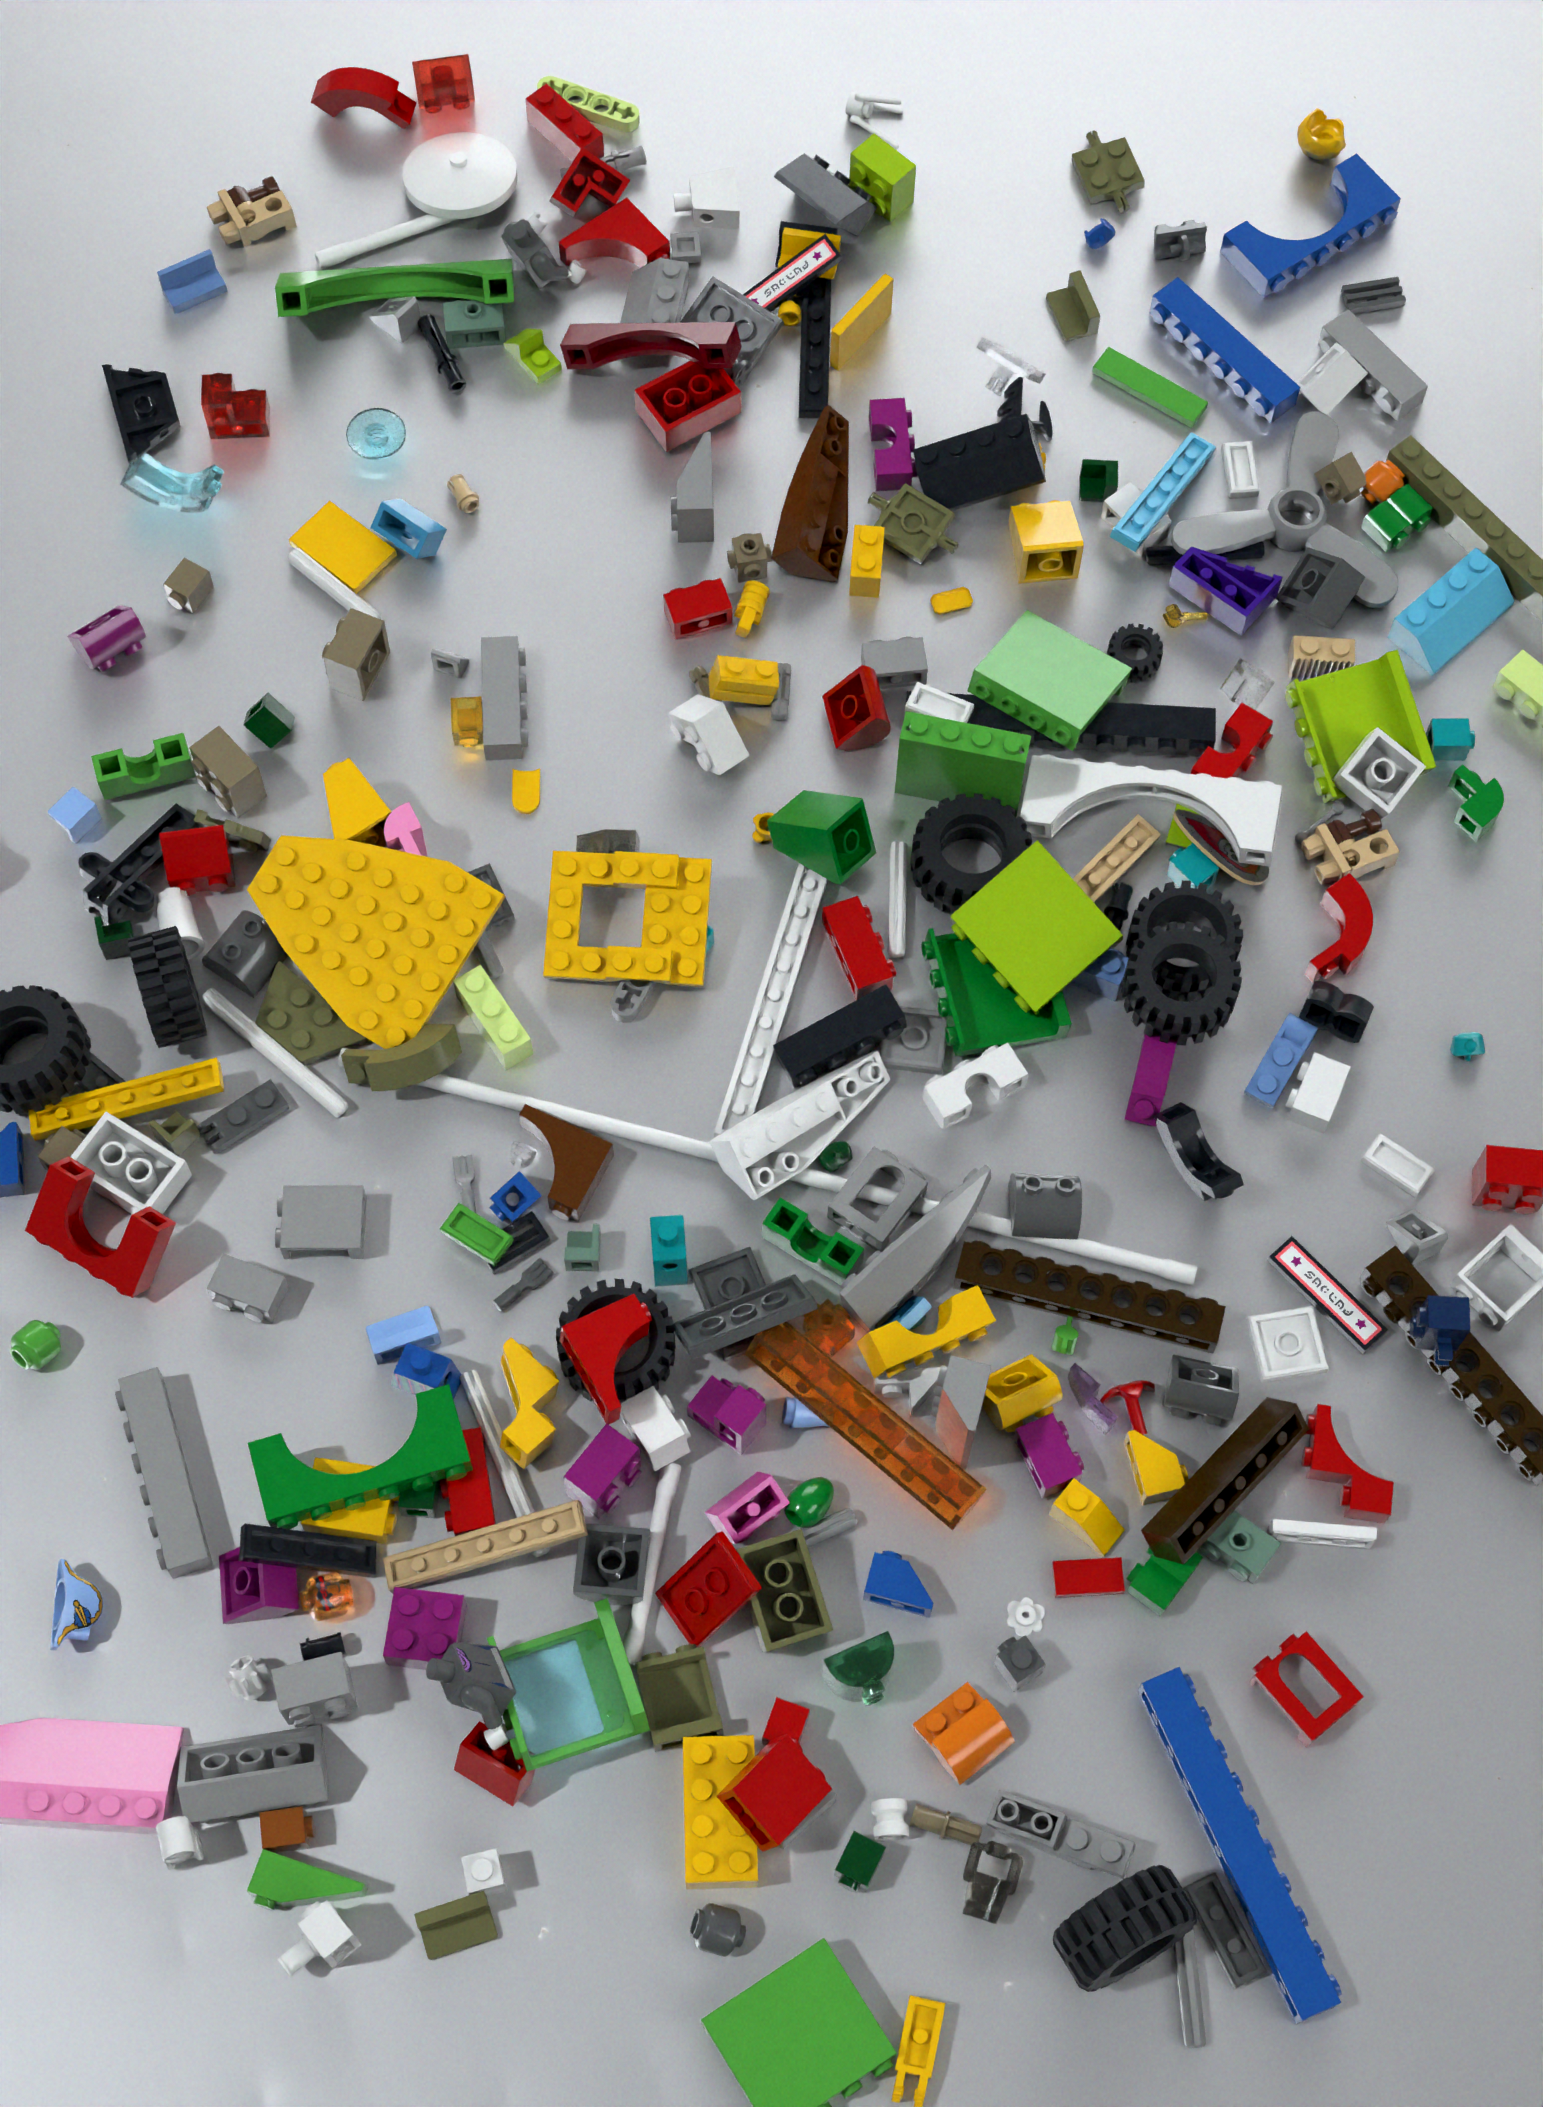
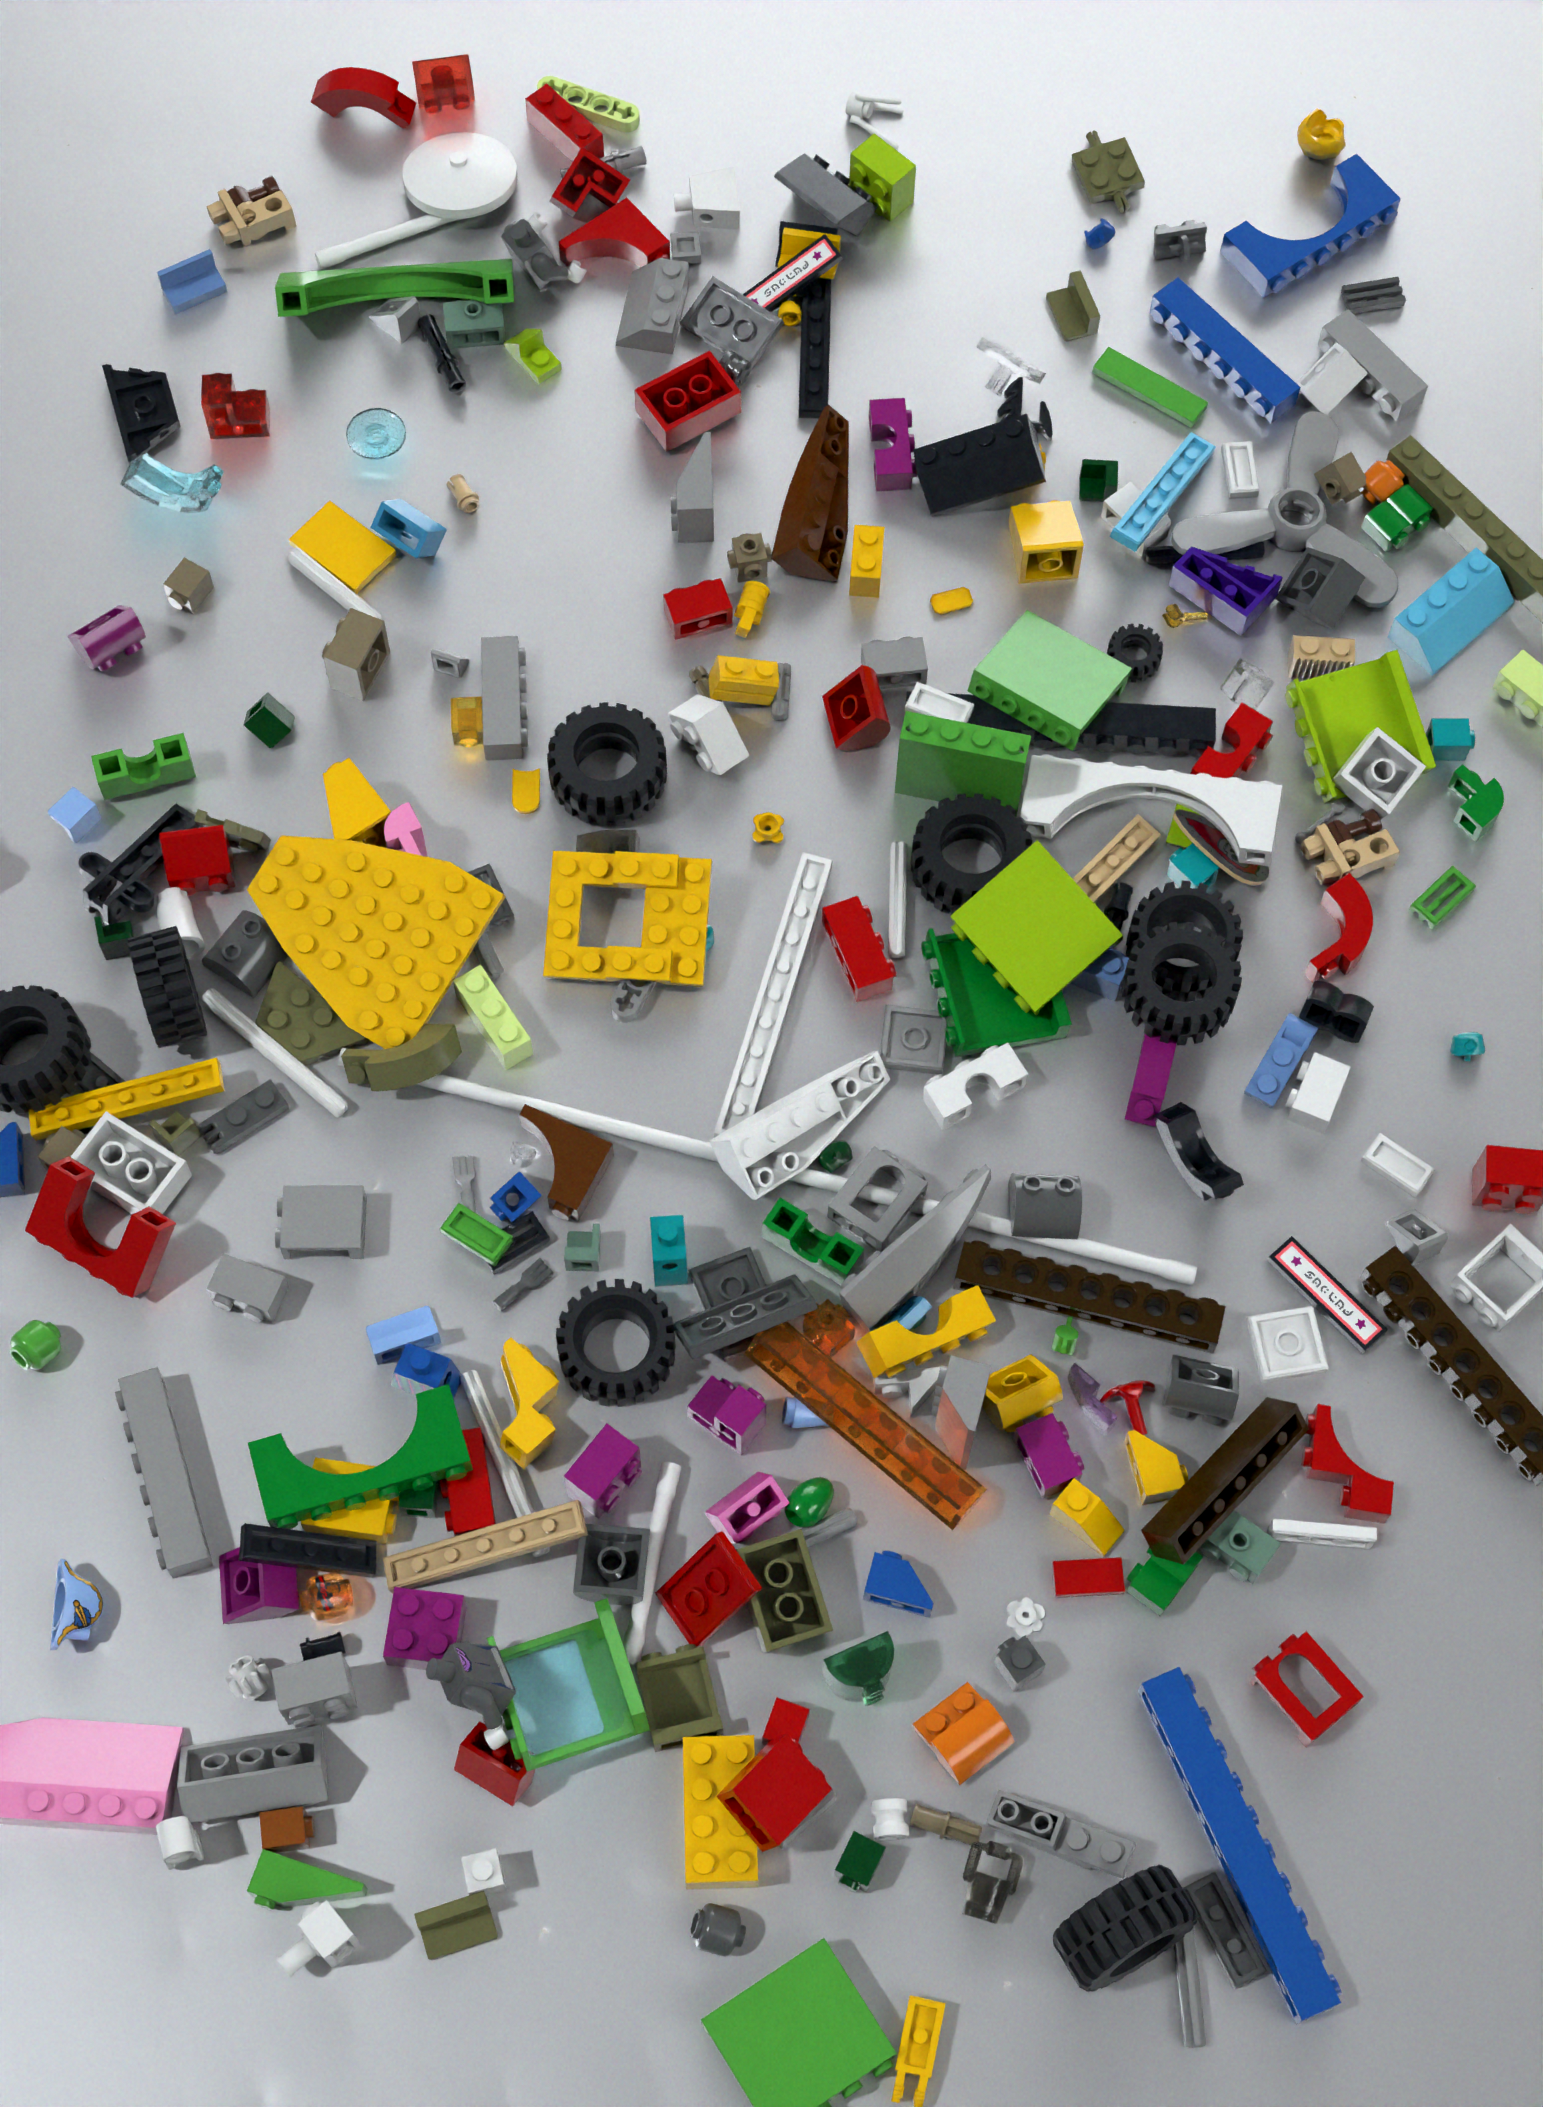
(227, 772): dark tan brick -> none
(599, 1342): red arch -> none
(601, 343): dark red arch -> none
(602, 729): none -> black tyre
(655, 1428): white brick -> none
(824, 833): green slope -> none
(840, 1036): black brick -> none
(861, 321): yellow tile -> none
(914, 523): olive plate -> none
(1426, 914): none -> bright green tile
(1441, 1326): dark blue brick -> none

